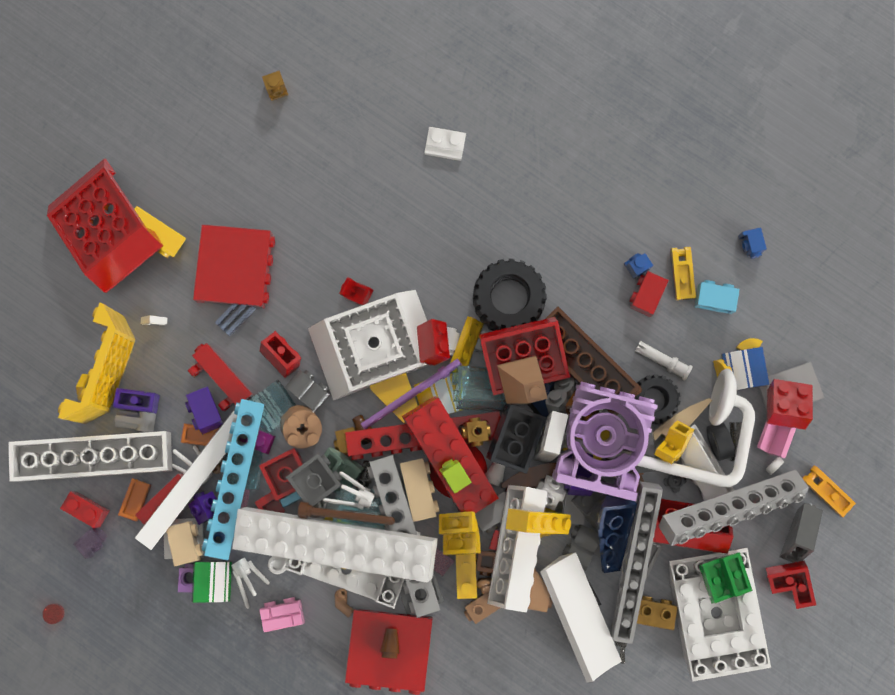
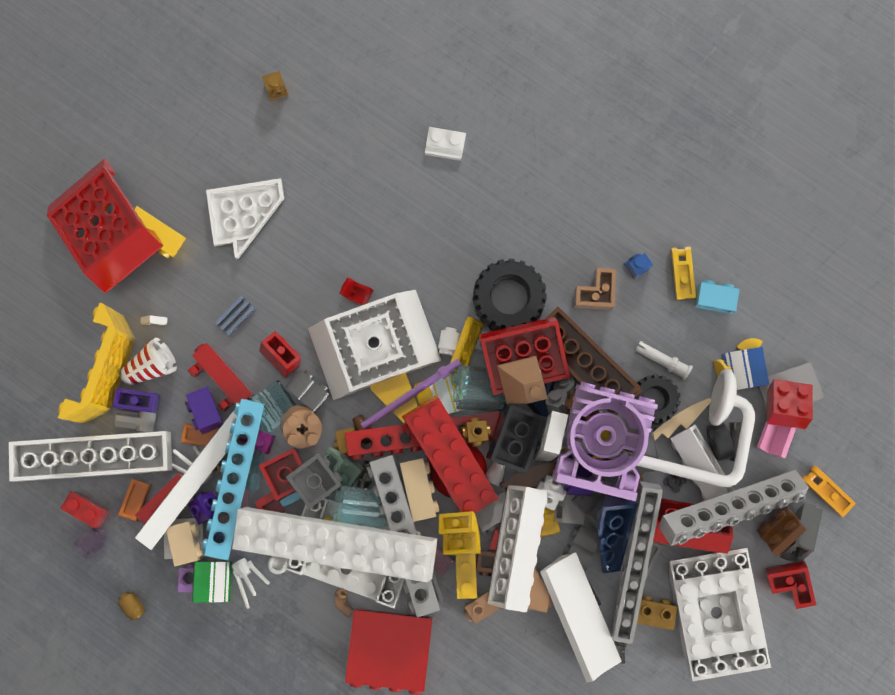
(53, 613): clear red tile -> none
(81, 384): yellow tile -> none
(131, 605): none -> pearl gold brick
(151, 362): none -> white cone
(234, 266): red panel -> none
(242, 211): none -> white wing
(281, 615): bright pink brick -> none
(306, 510): reddish brown piece -> none
(363, 496): white plant -> none
(390, 644): reddish brown cone -> none
(433, 342): red brick -> none
(455, 475): lime brick -> none
(484, 584): medium nougat arm -> none
(538, 522): yellow arch -> none
(599, 296): none -> medium nougat brick
(648, 294): red brick -> none
(675, 442): yellow brick -> none
(725, 577): green slope -> none
(753, 242): blue brick -> none
(774, 465): white tile -> none
(781, 530): none -> reddish brown plate

